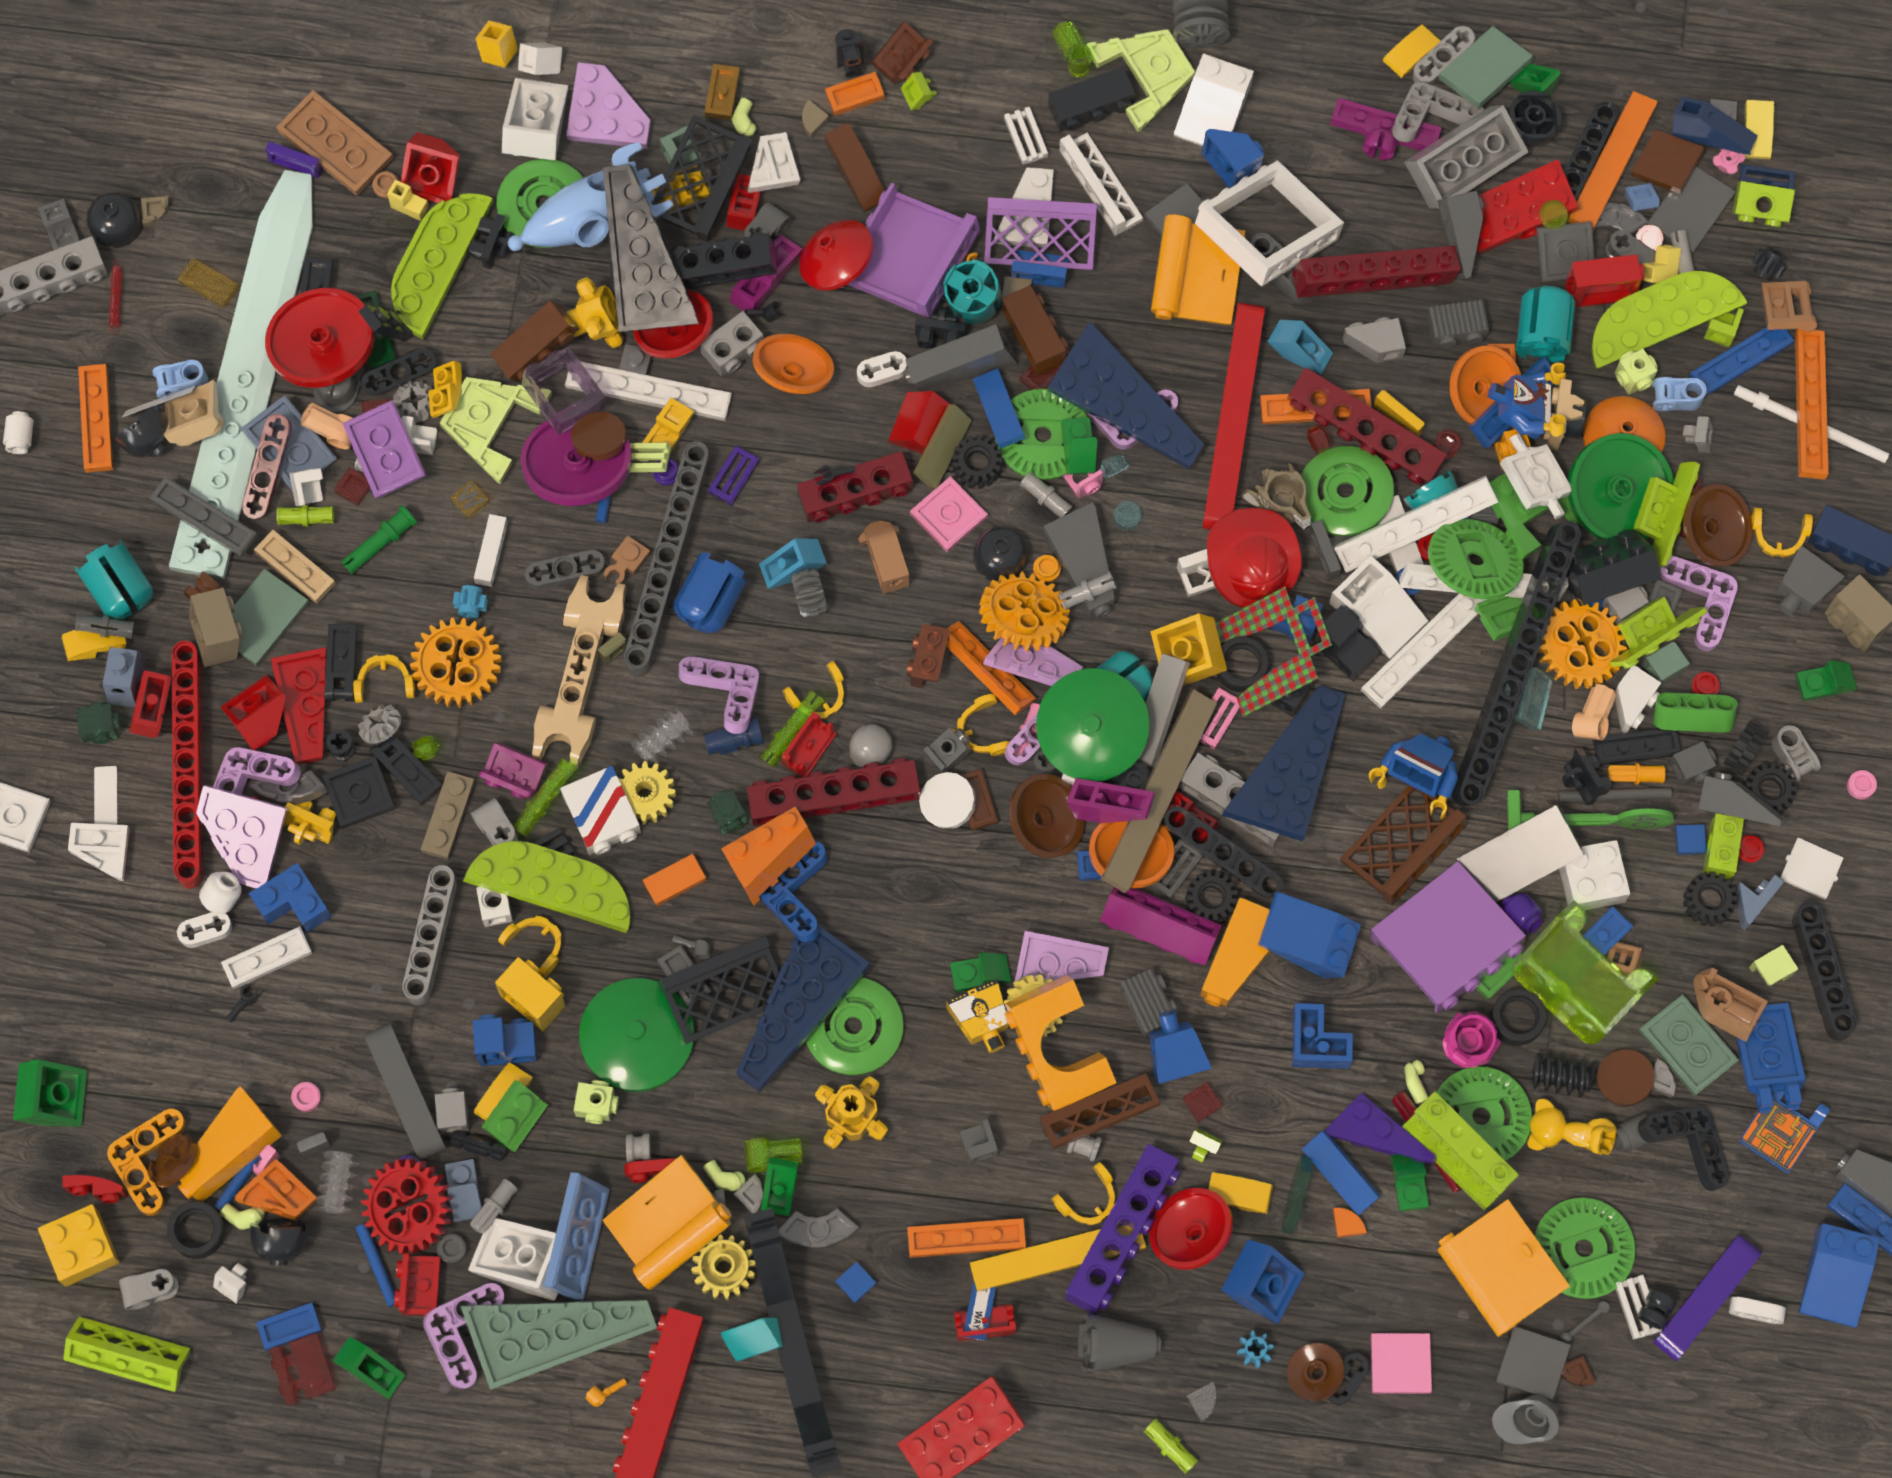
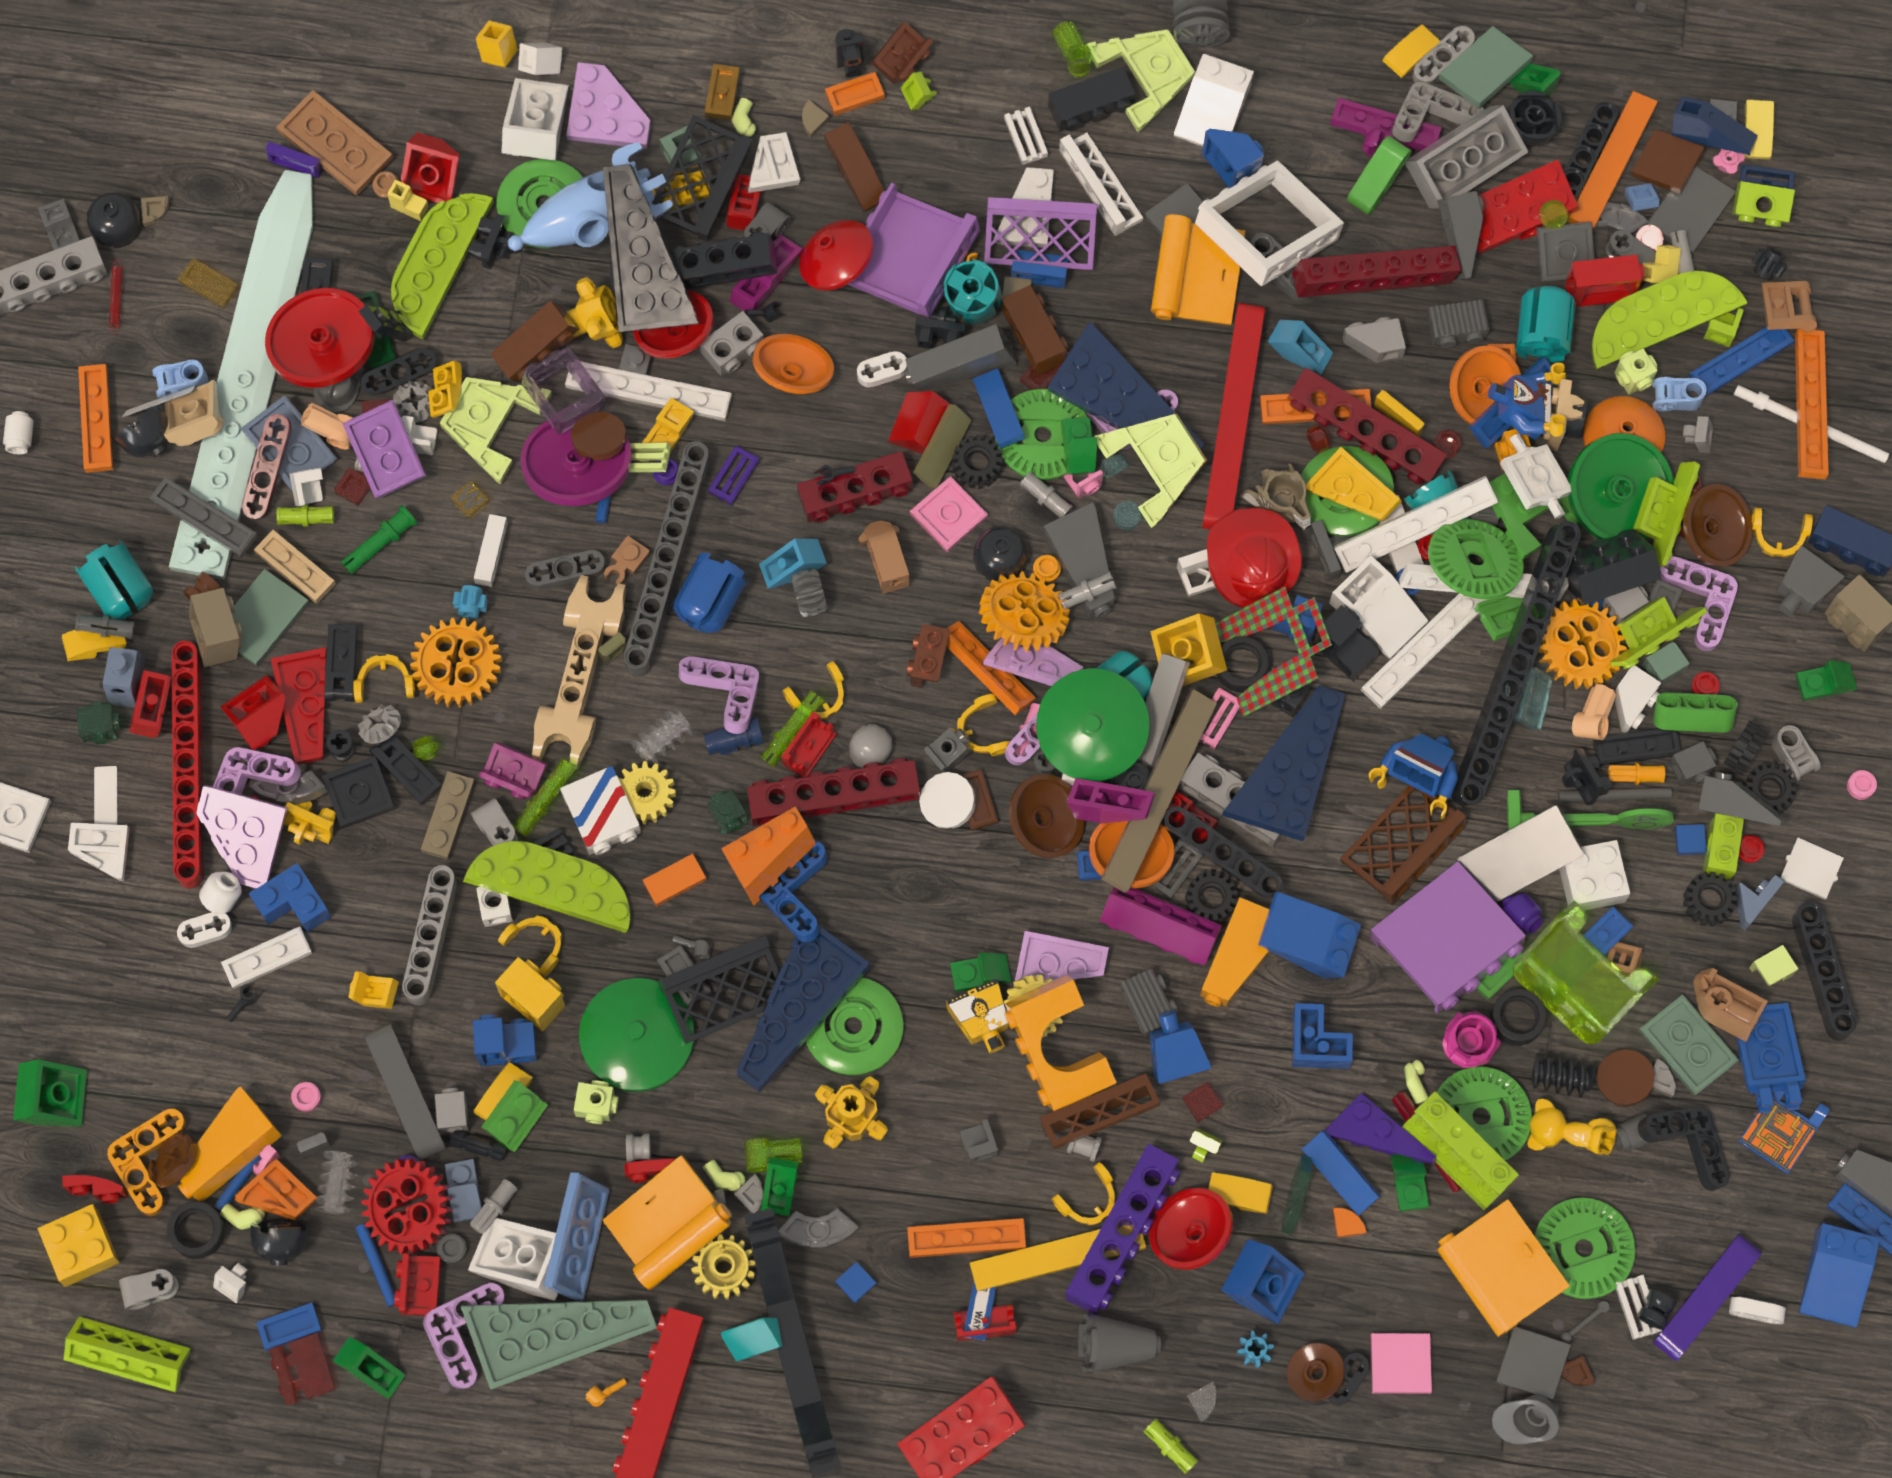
(372, 990): none -> yellow bracket
(1167, 454): none -> yellowish green wing
(1353, 486): none -> yellow wing
(1378, 175): none -> bright green beam

